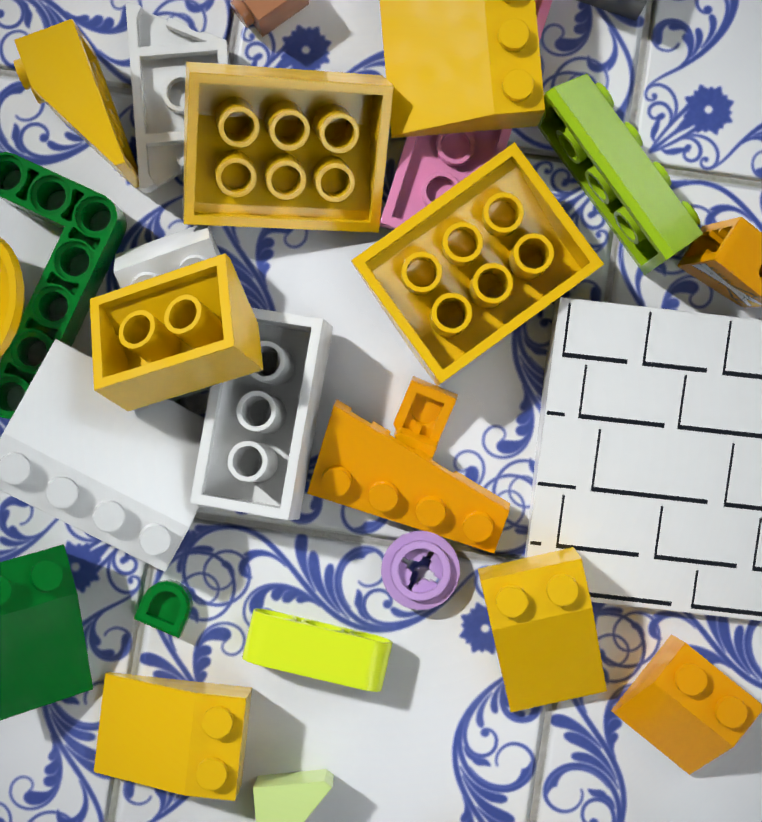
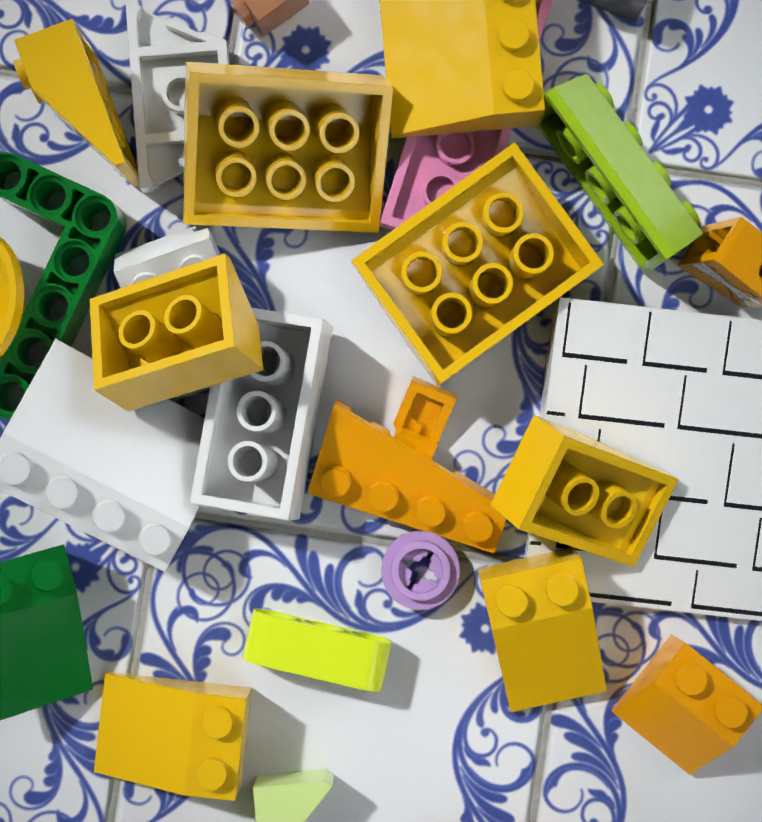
(166, 607): green tile -> none
(582, 492): none -> yellow slope

